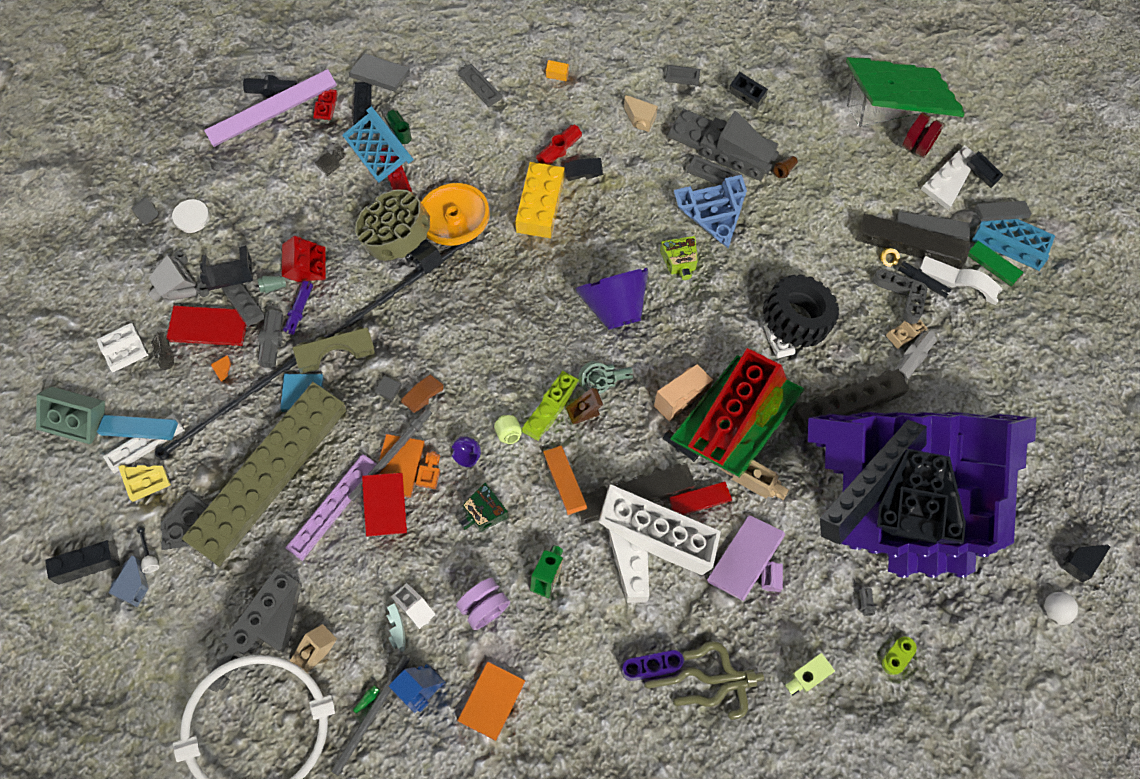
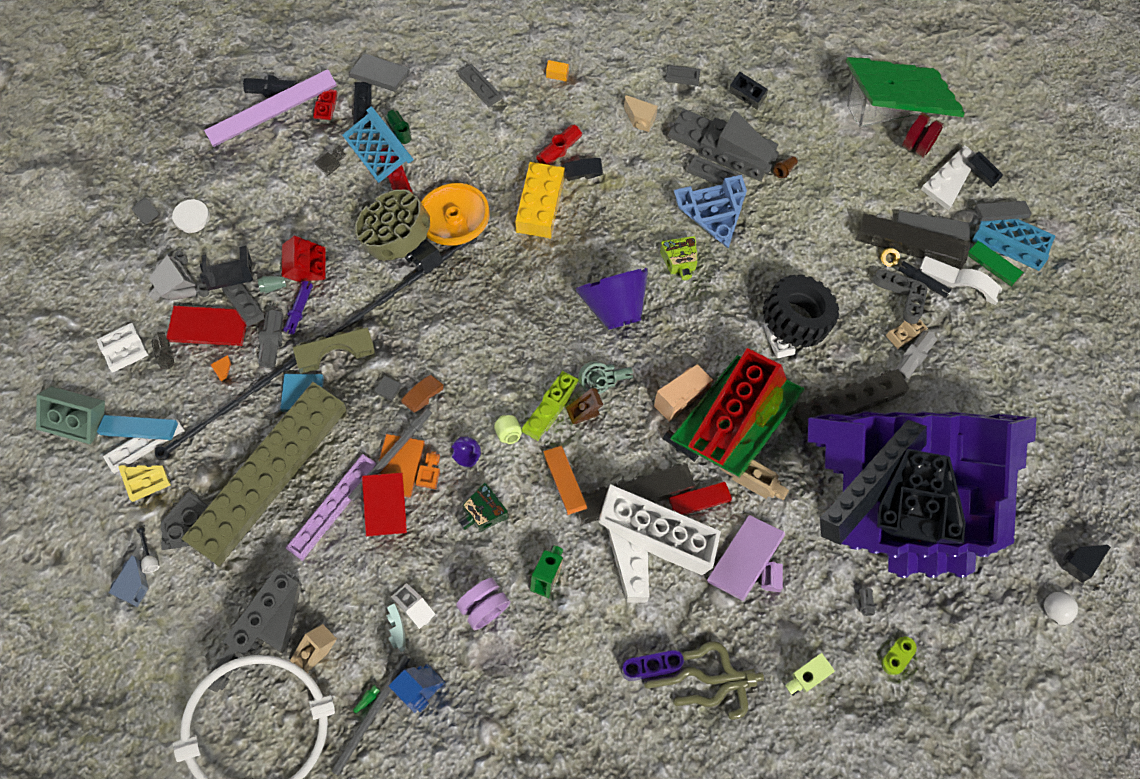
(82, 562): black brick -> none
(491, 701): orange tile -> none

